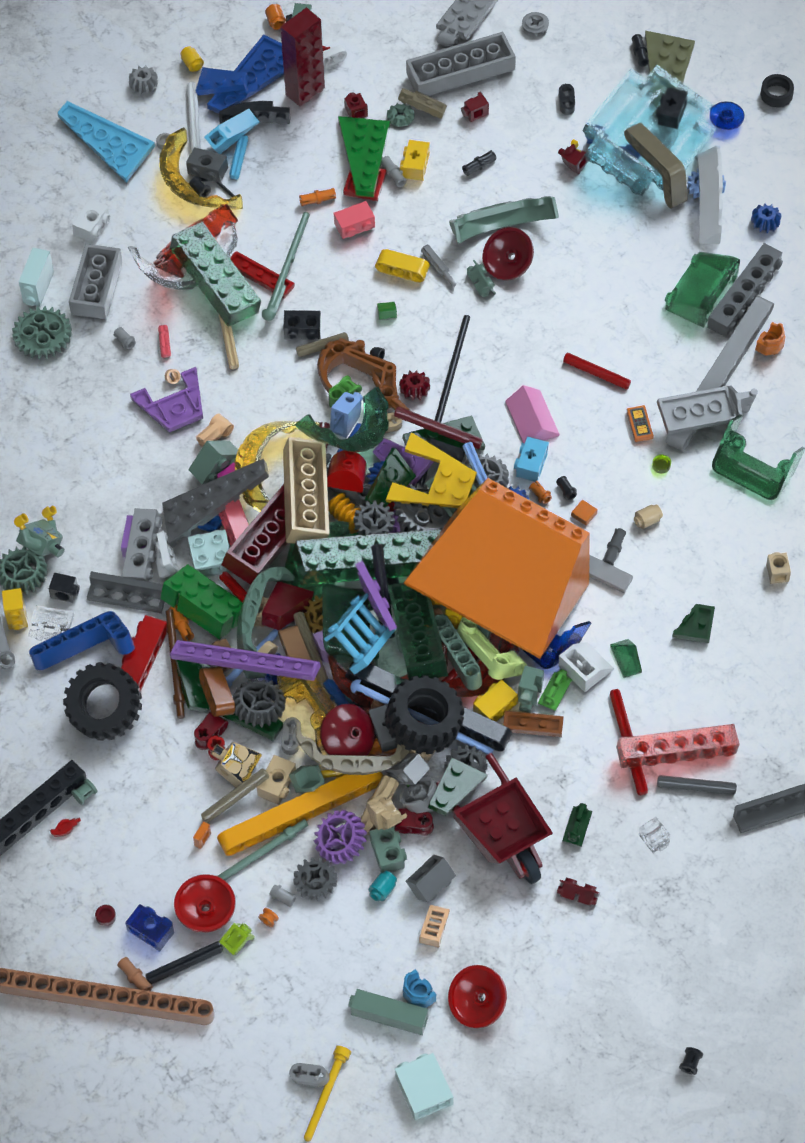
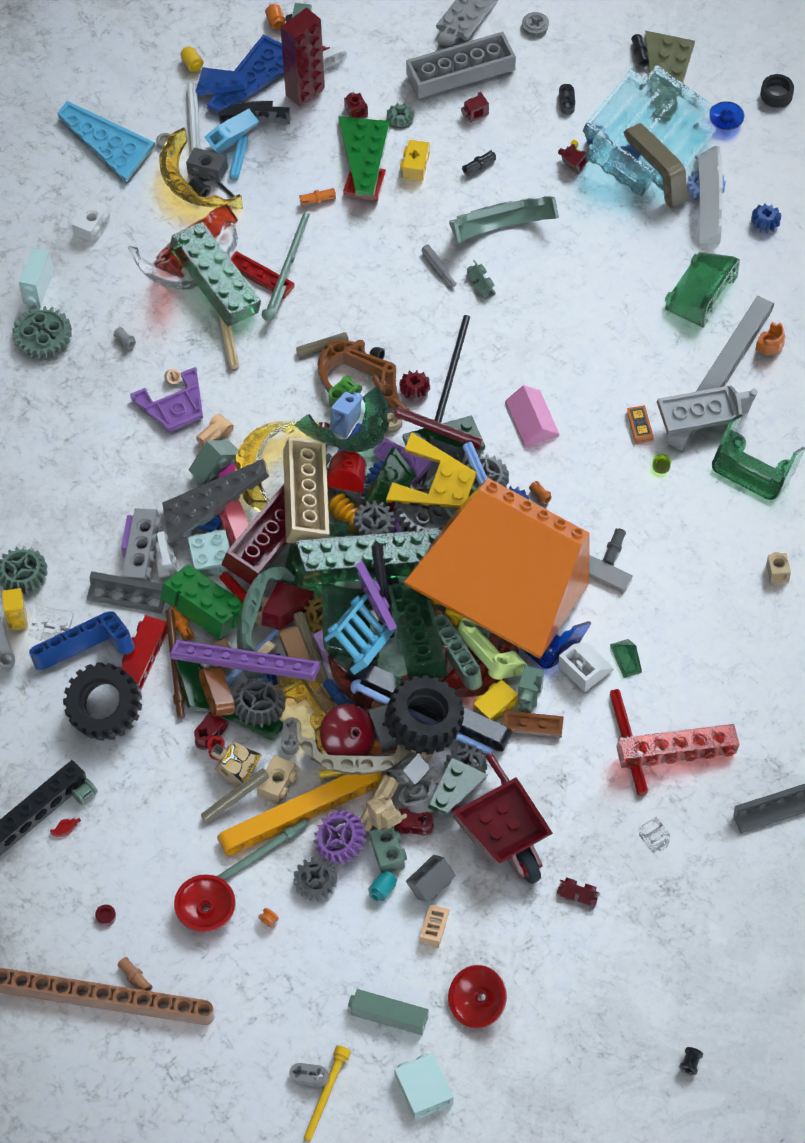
(40, 535): sand green torso -> none
(63, 587): black brick -> none
(95, 281): light grey brick -> none
(143, 79): light grey gear -> none
(156, 936): clear blue brick -> none
(164, 341): coral axle -> none
(184, 962): black axle -> none
(202, 835): orange tile -> none
(236, 937): lime bracket -> none
(282, 895): light grey pin -> none
(298, 324): black brick -> none
(306, 778): sand green panel -> none
(354, 220): coral brick -> none
(387, 310): green slope -> none
(393, 171): light grey pin -> none
(402, 265): yellow beam -> none
(418, 991): dark azure hair -> none
(422, 102): dark tan hinge -> none
(501, 247): dark red dish -> none
(532, 459): medium azure brick -> none
(555, 690): bright green hinge -> none
(568, 491): black pin -> none
(577, 825): dark green hinge -> none
(584, 512): orange tile -> none
(597, 370): red axle -> none
(648, 516): tan brick -> none
(672, 108): black brick -> none
(696, 784): dark grey axle -> none
(697, 624): dark green wing -> none
(737, 299): dark grey brick -> none

